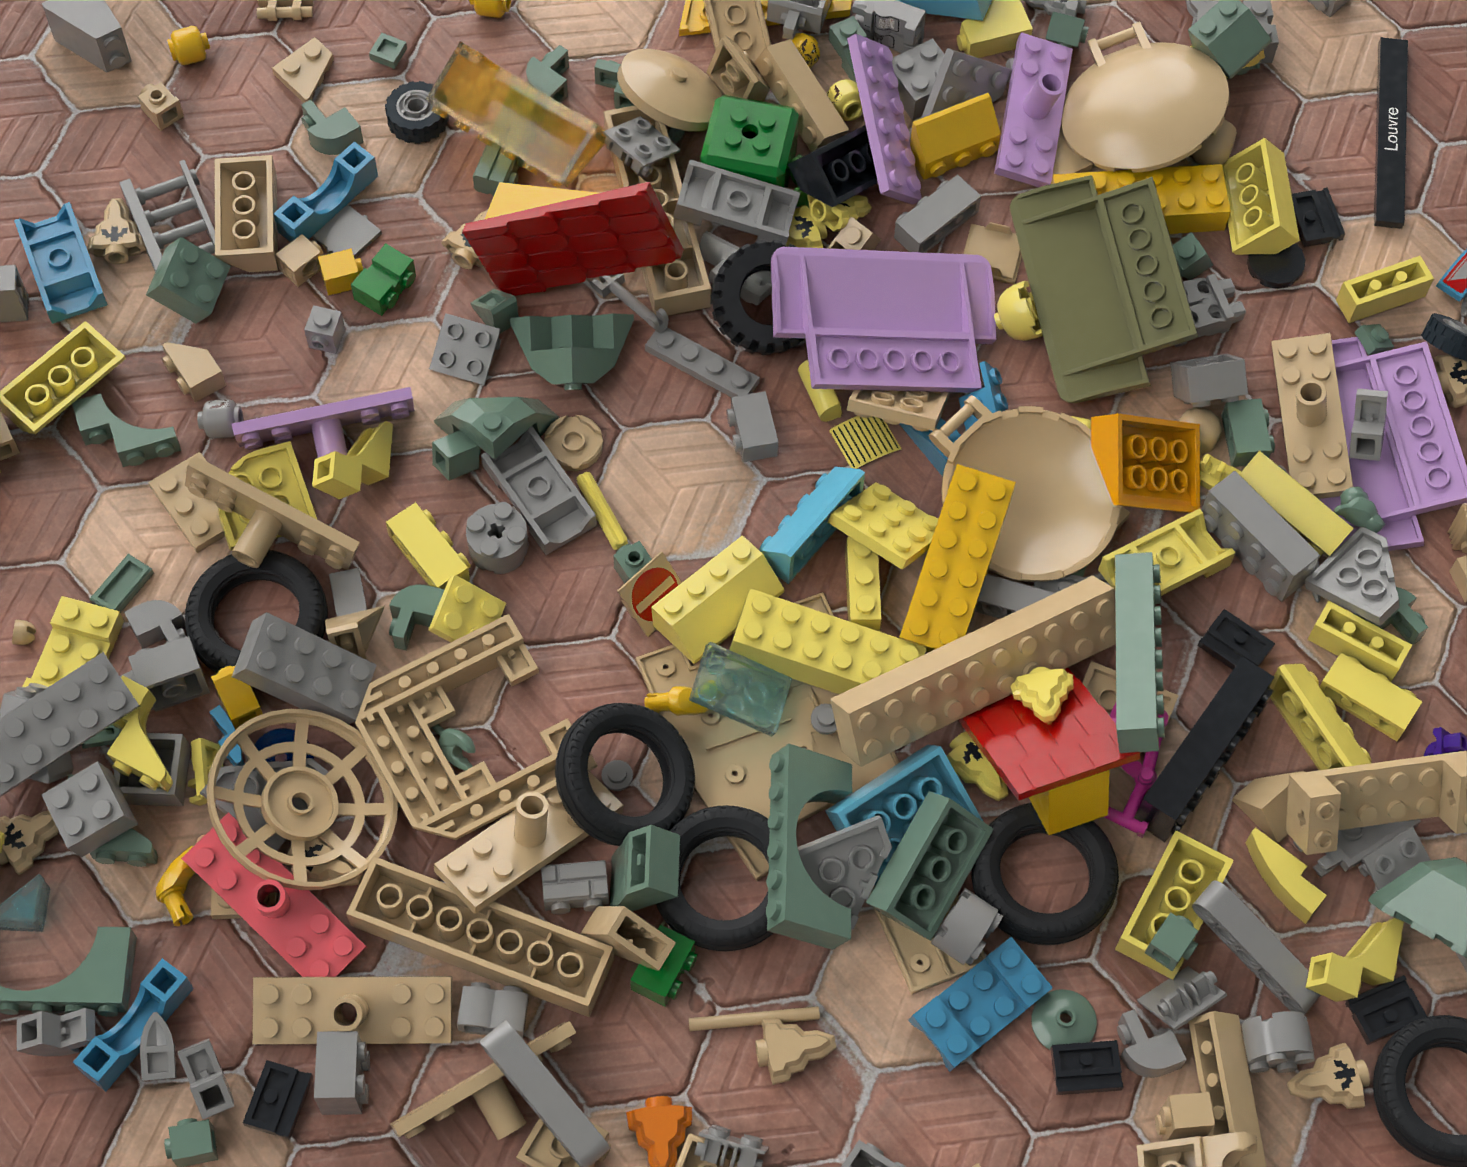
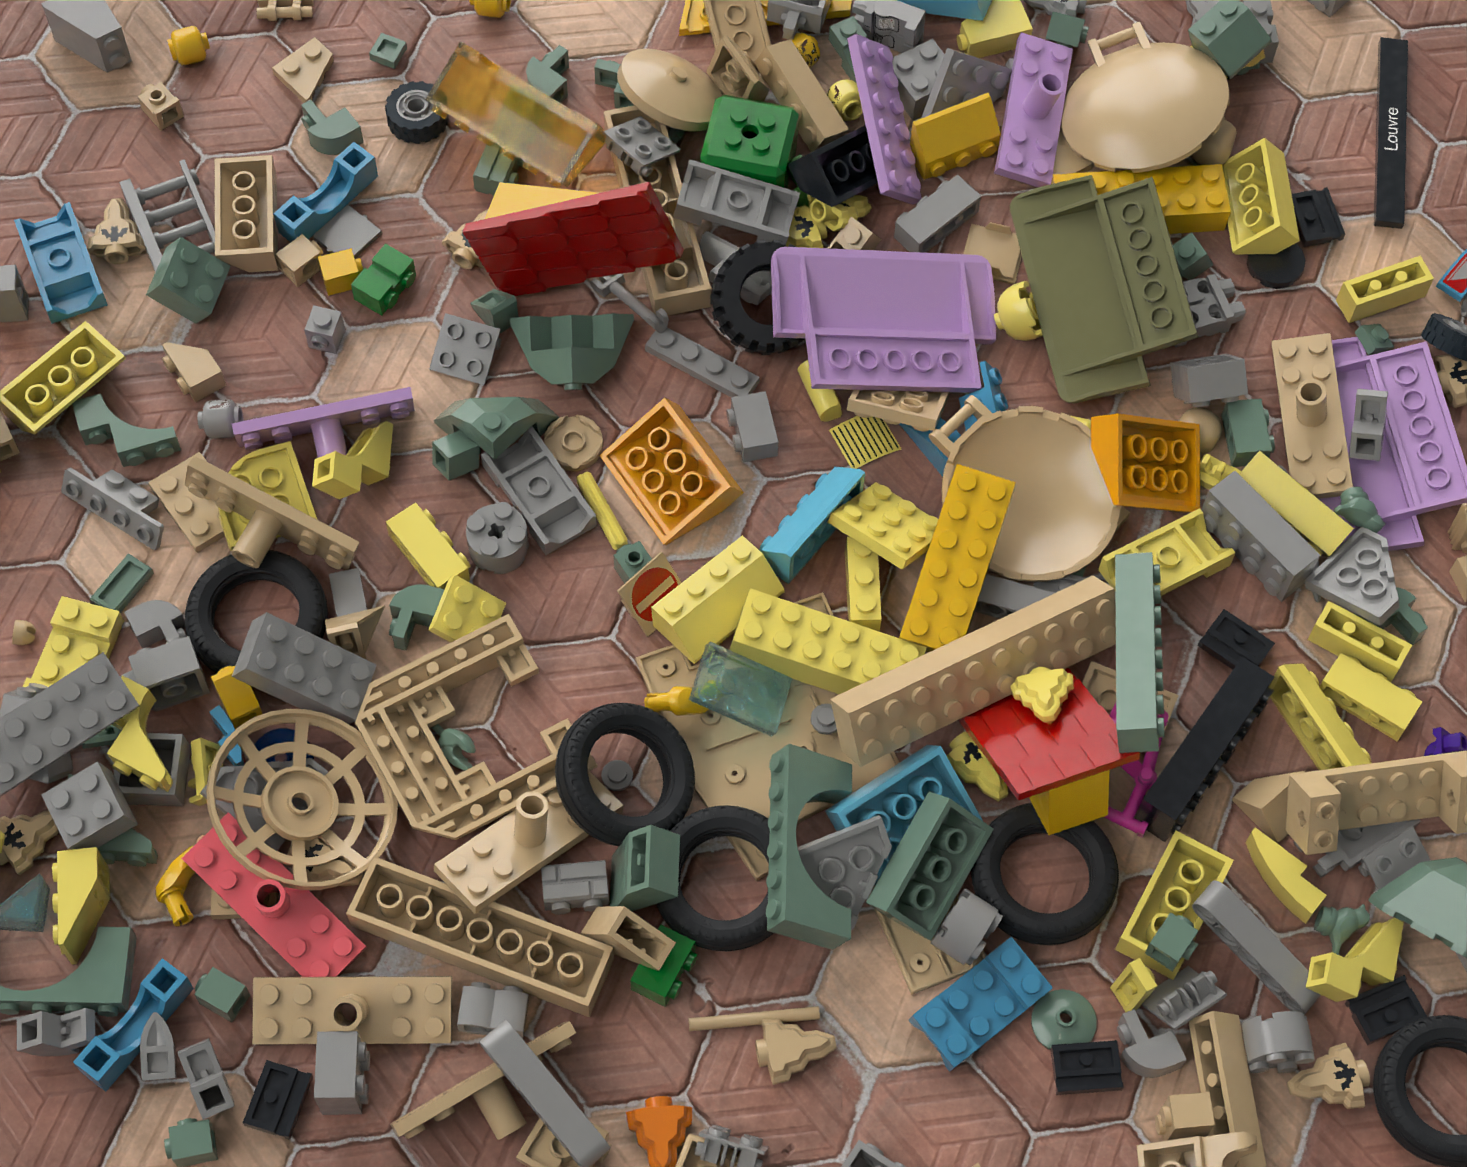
(80, 899): none -> light yellow slope
(117, 502): none -> light grey bracket
(221, 994): none -> sand green brick
(670, 472): none -> light orange slope
(1134, 985): none -> light yellow plate
(1340, 924): none -> sand green animal

